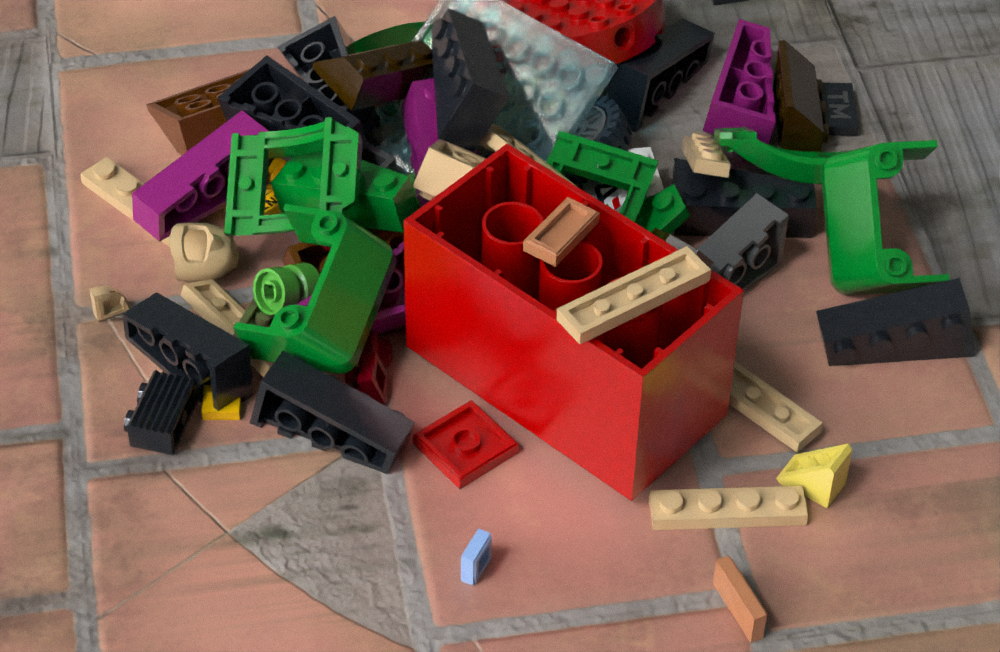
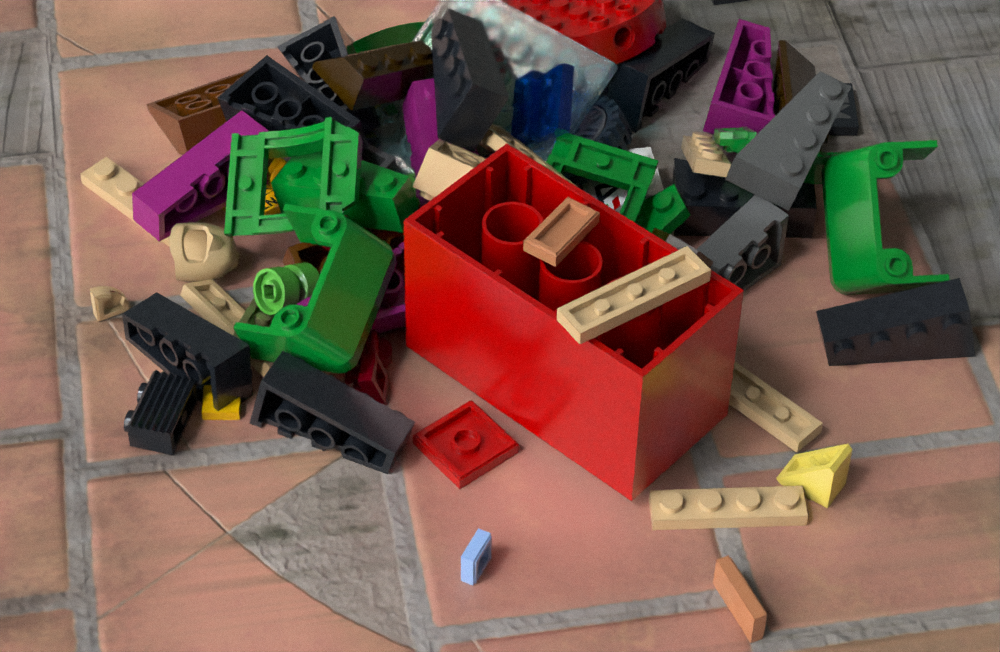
(543, 104): none -> clear blue slope
(785, 149): none -> dark grey wedge

